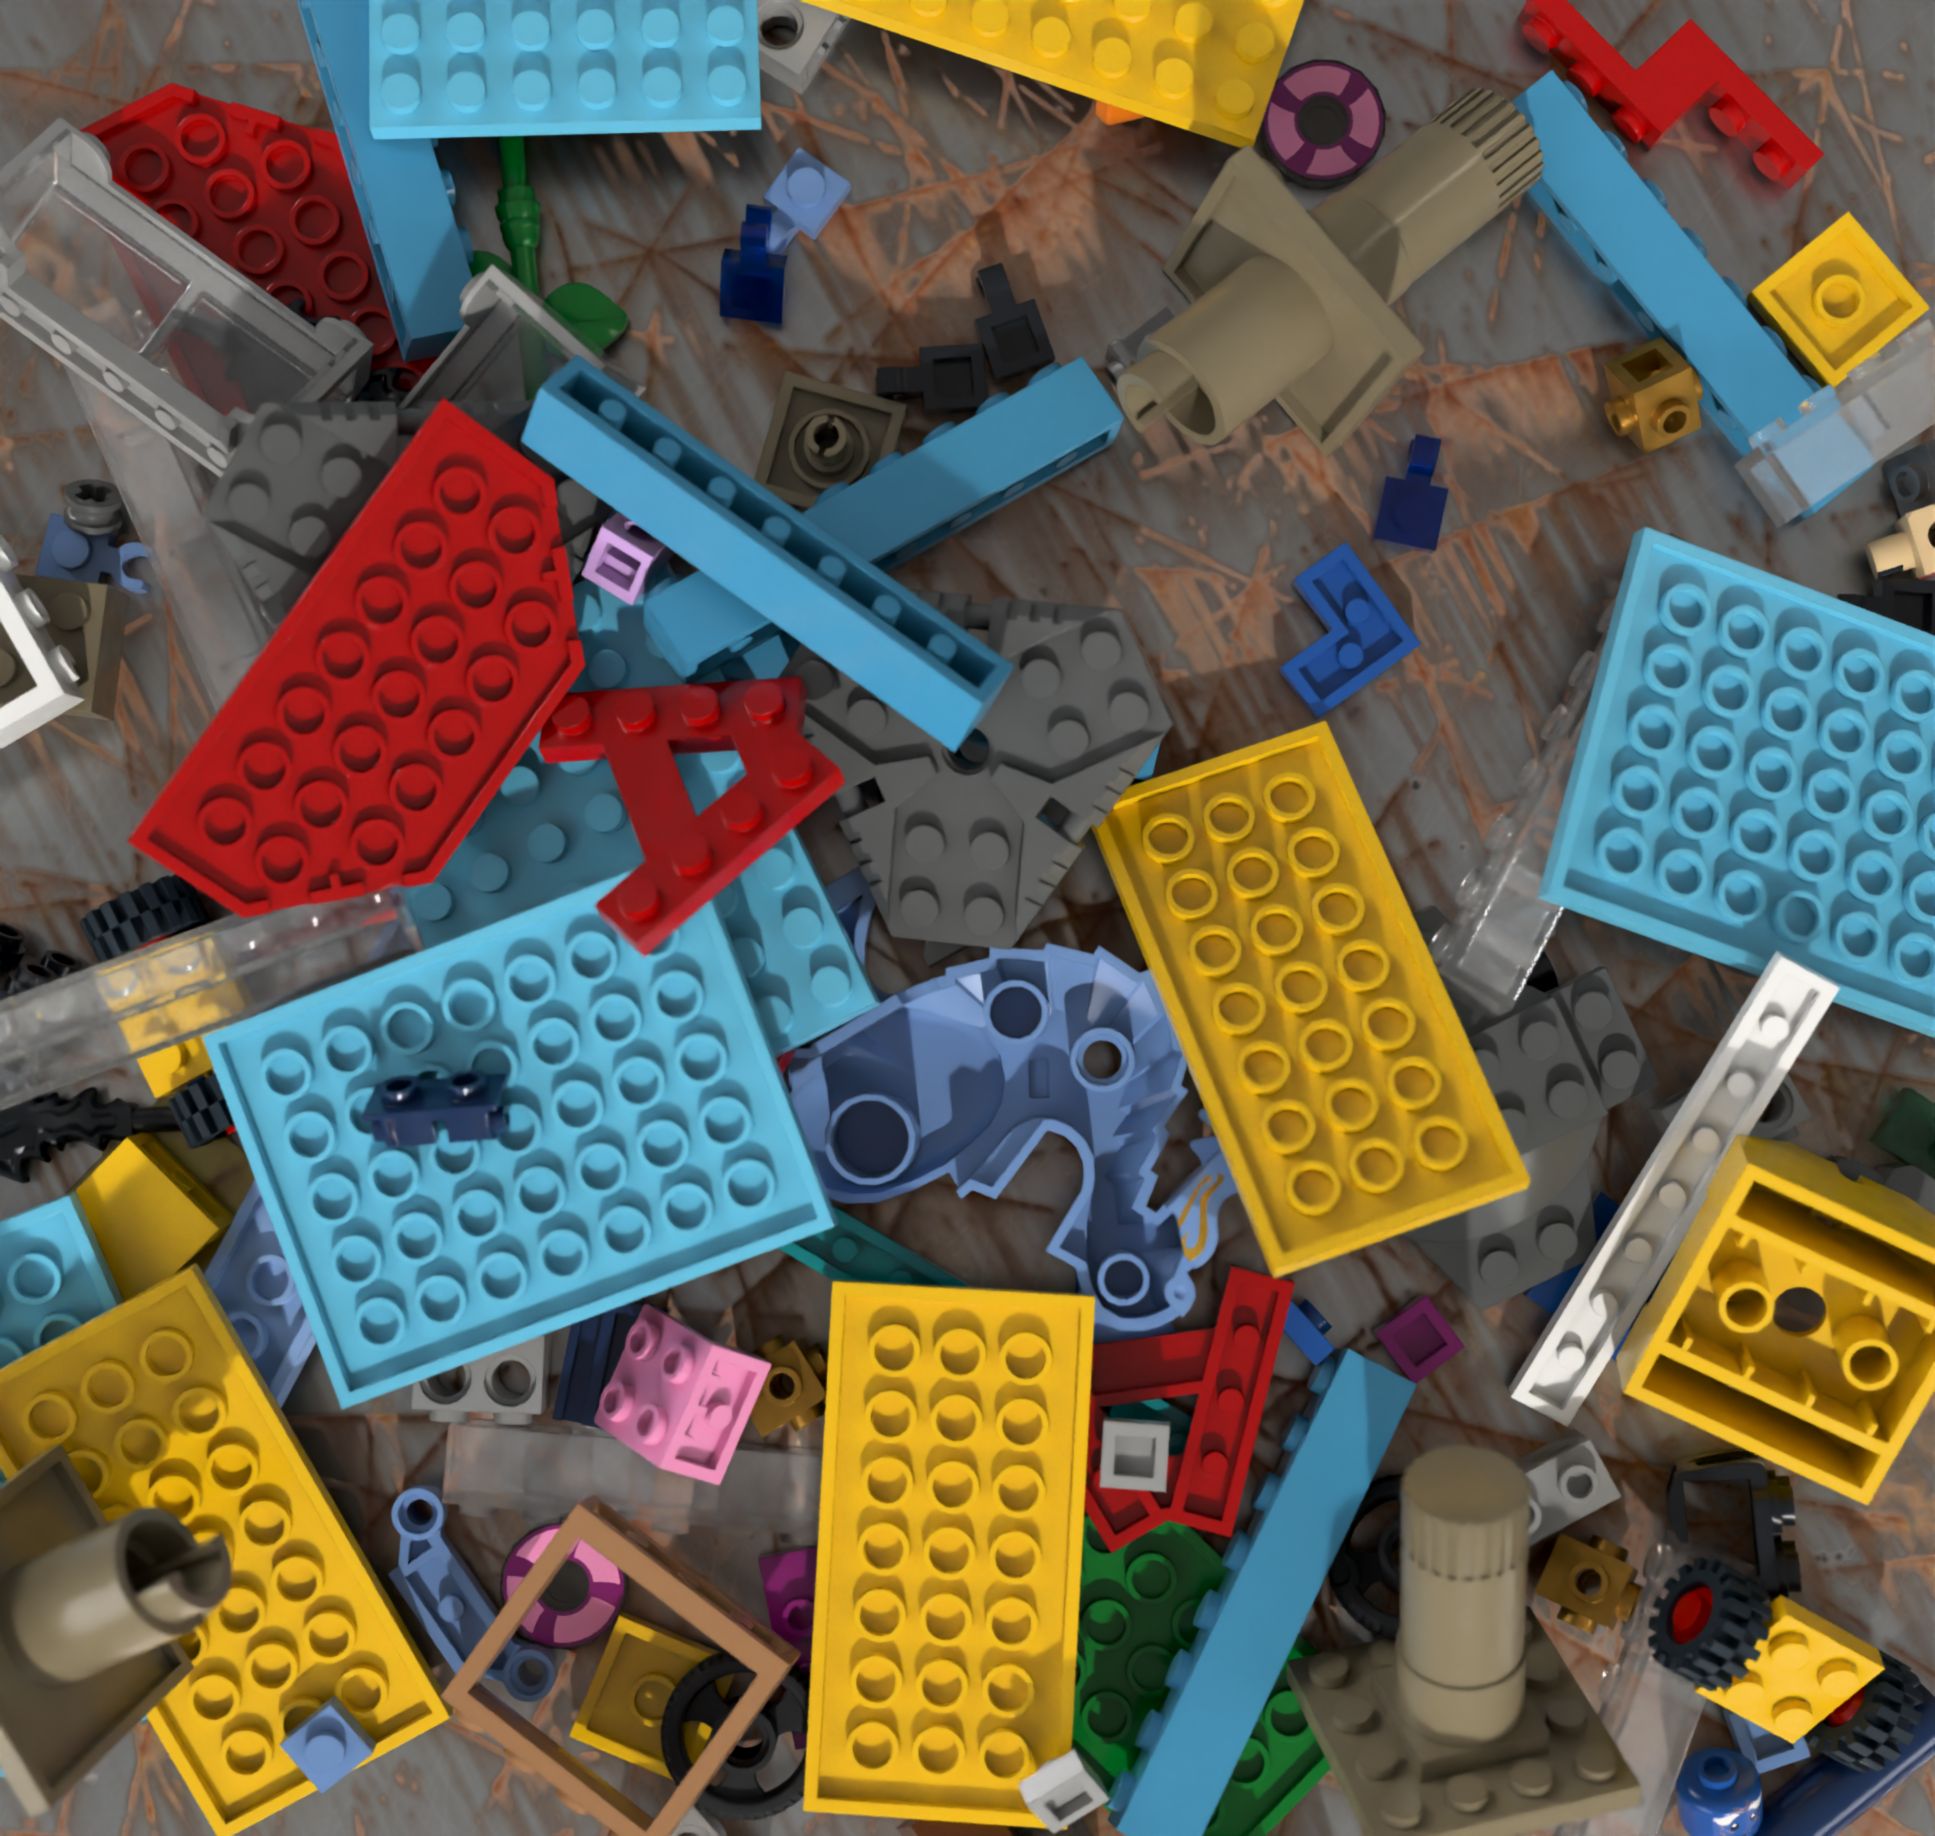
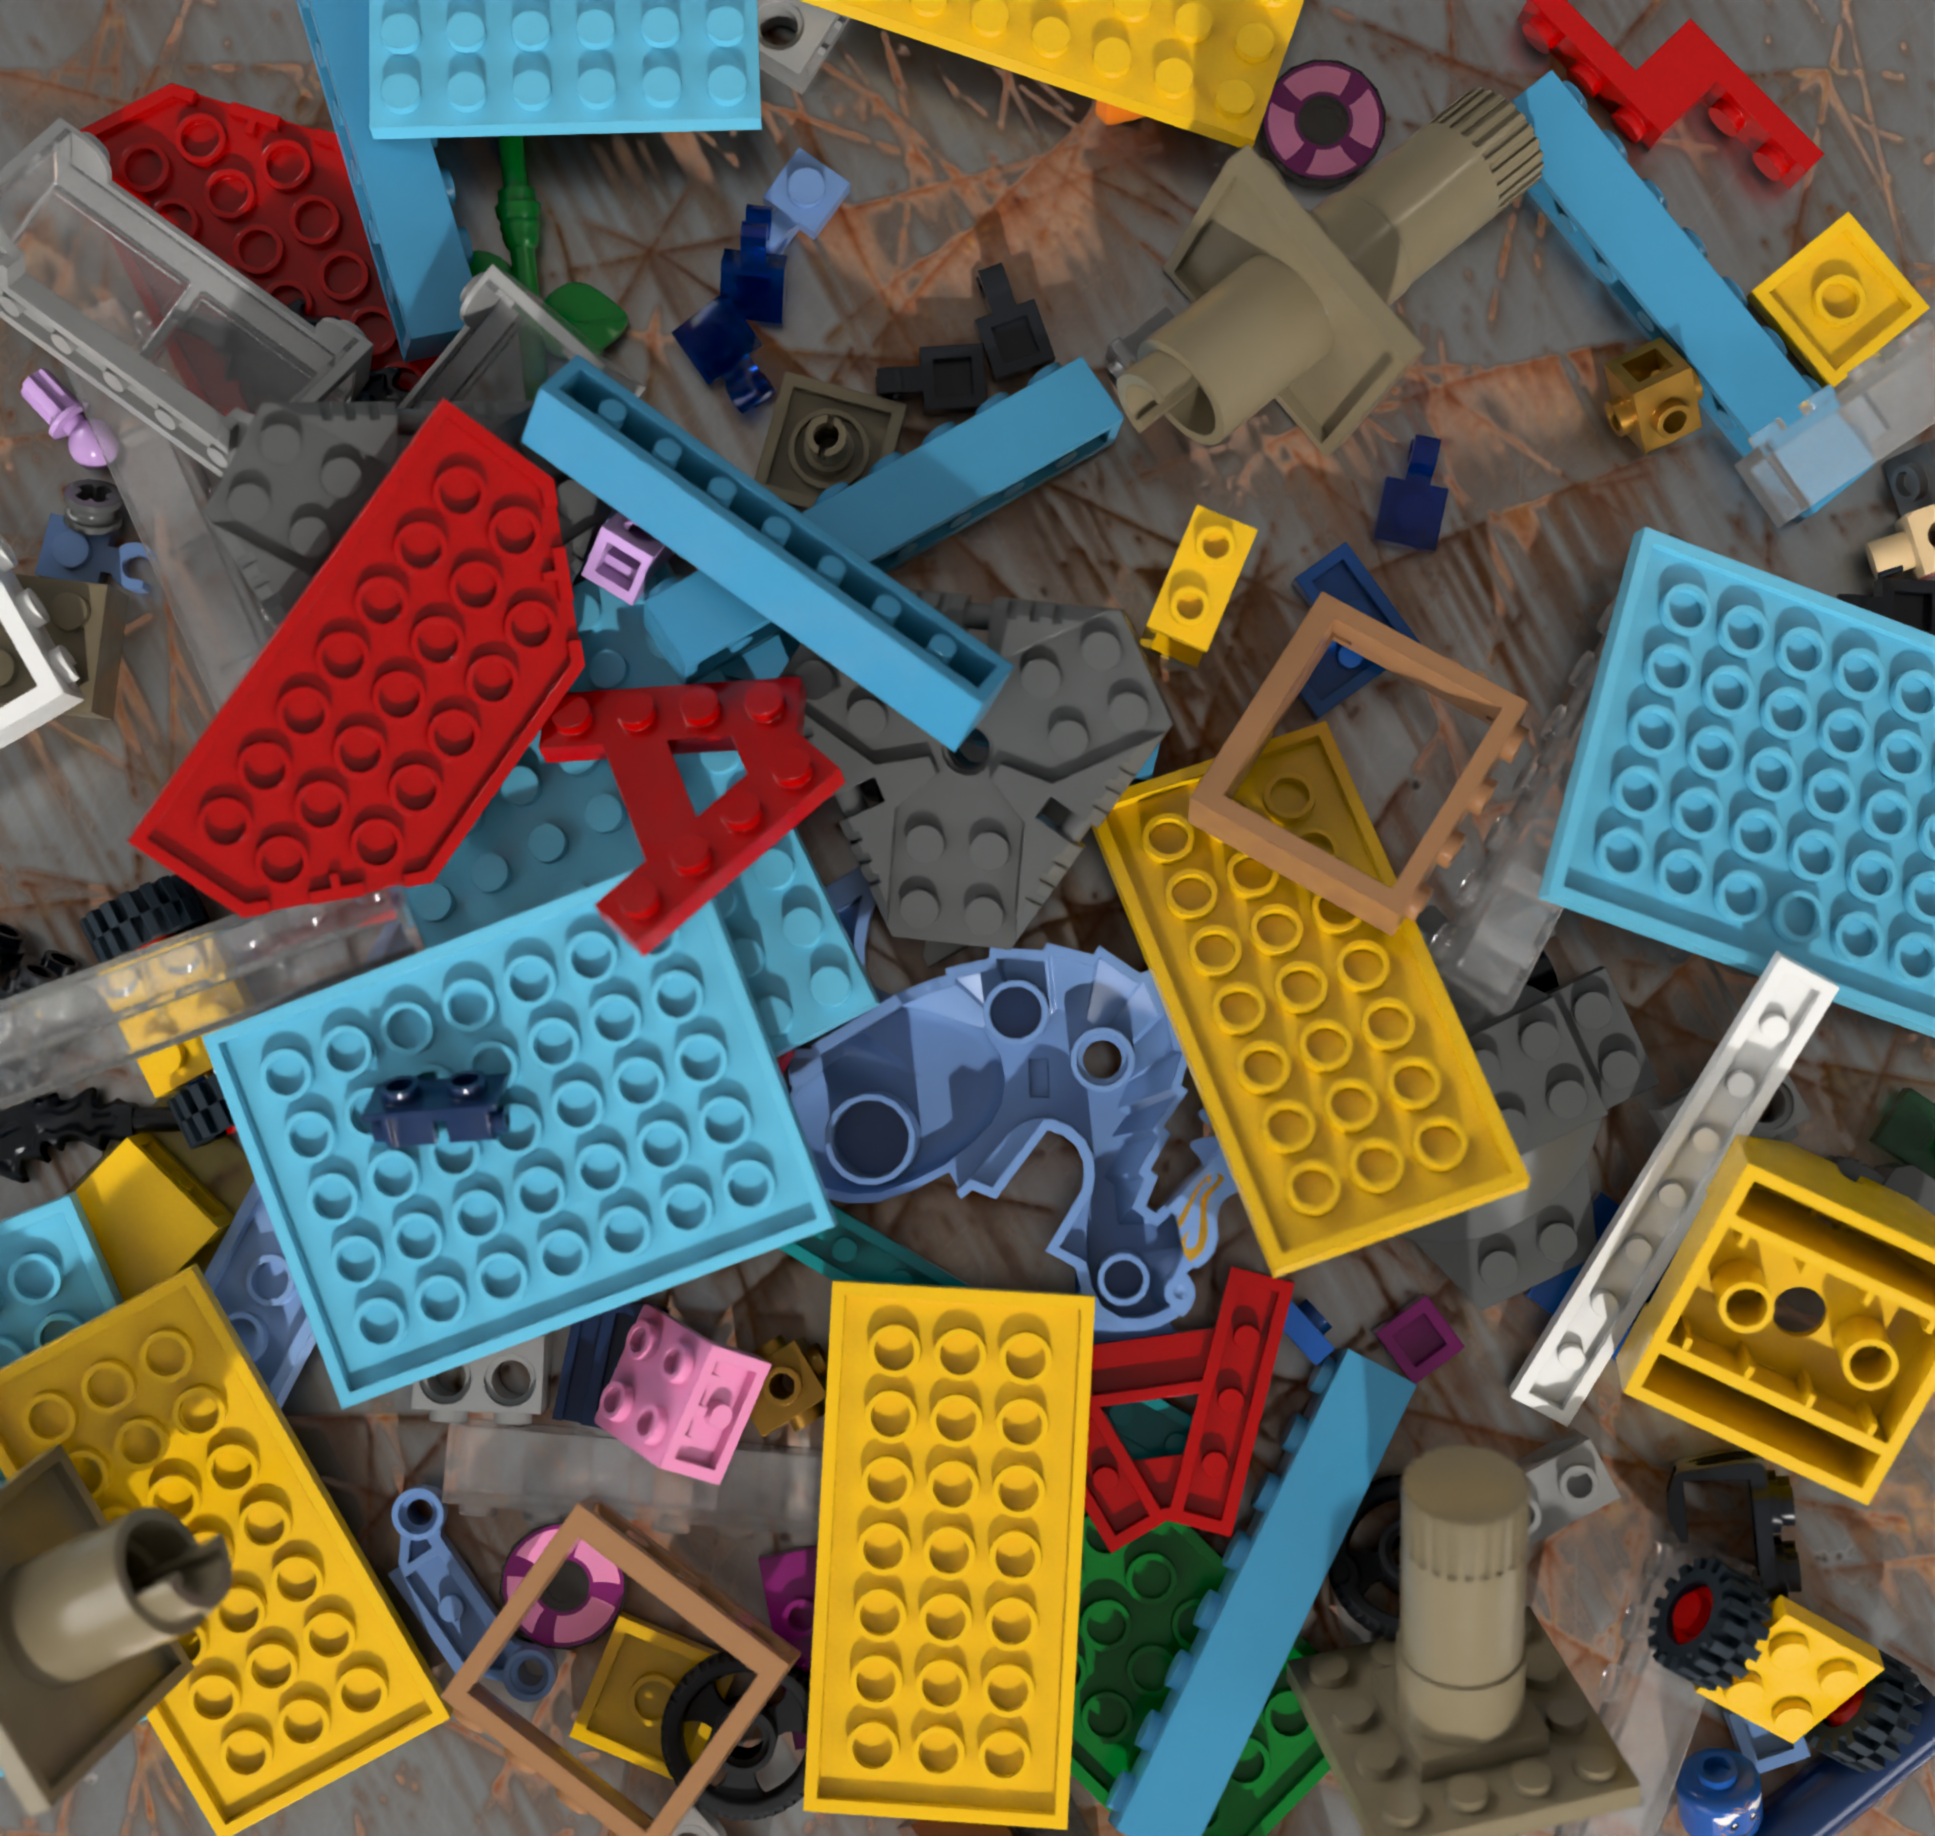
(64, 416): none -> lavender axle
(328, 1744): medium blue plate -> none
(721, 346): none -> clear blue plate
(1063, 1791): light grey plate -> none
(1134, 1454): light grey plate -> none
(1197, 587): none -> yellow panel
(1325, 875): none -> medium nougat window
(1566, 1576): pearl gold brick -> none

